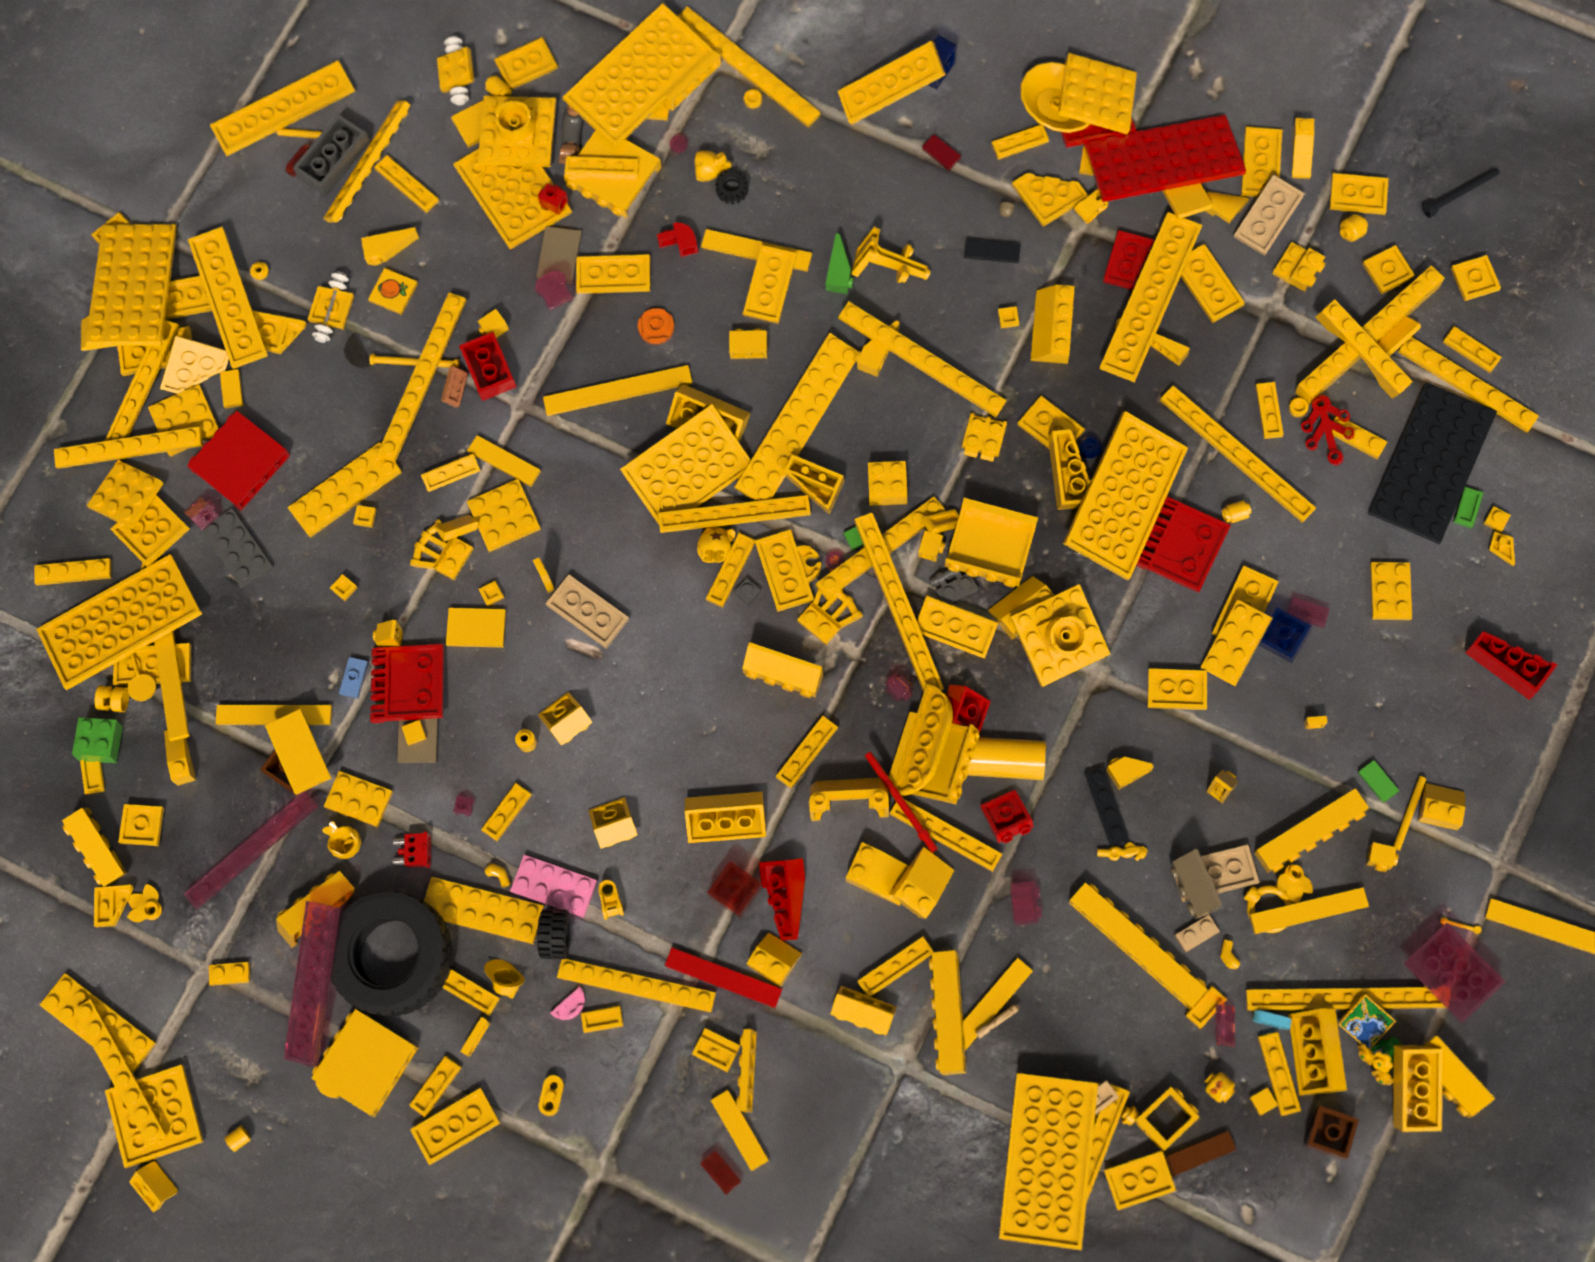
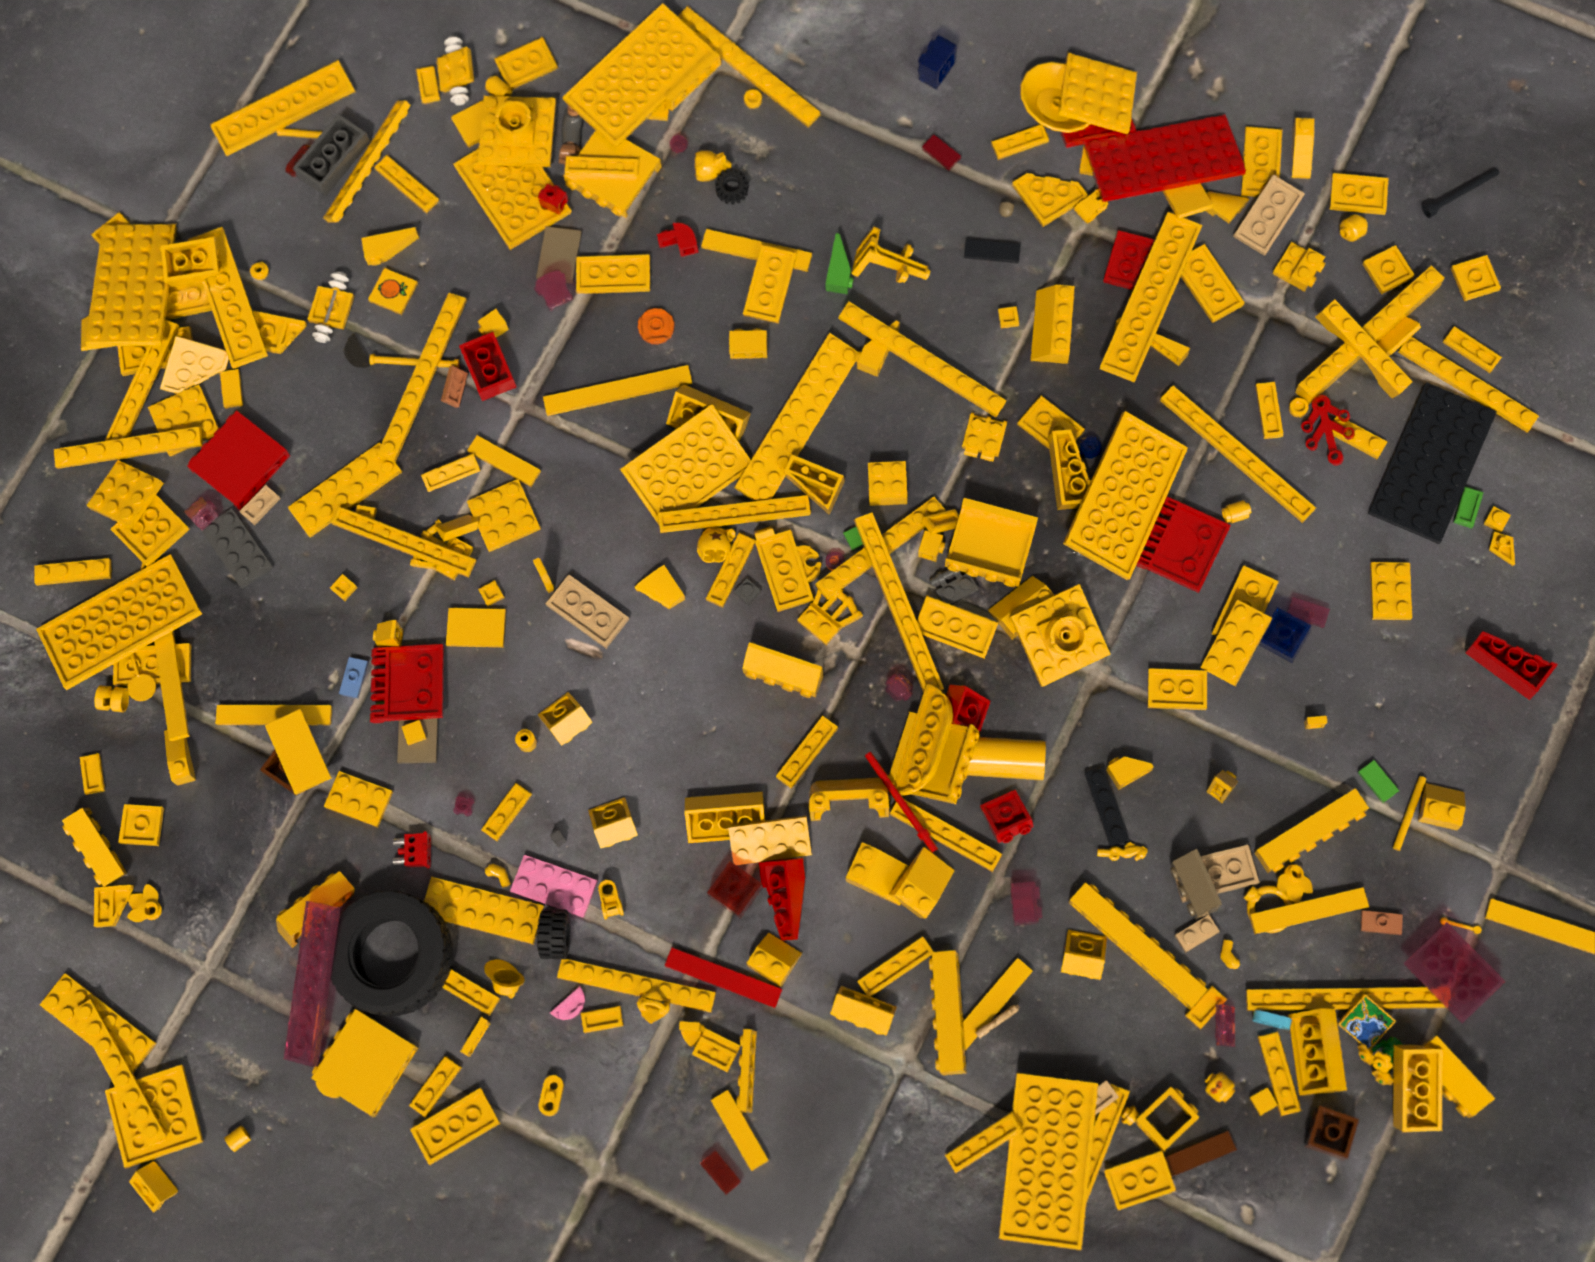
(97, 740): bright green brick -> none
(189, 261): none -> yellow slope
(229, 973): yellow plate -> none
(250, 850): clear pink plate -> none
(259, 505): none -> tan plate
(343, 841): yellow hat -> none
(403, 541): none -> yellow tile
(428, 84): none -> yellow tile
(557, 838): none -> flat silver piece
(652, 1010): none -> yellow piece
(661, 588): none -> yellow slope
(691, 1032): none -> yellow tile
(763, 533): none -> yellow tile
(769, 840): none -> yellow plate
(891, 82): yellow plate -> none
(984, 1142): none -> yellow tile
(1084, 954): none -> yellow slope
(1381, 922): none -> nougat plate
(1382, 857): yellow brick -> none

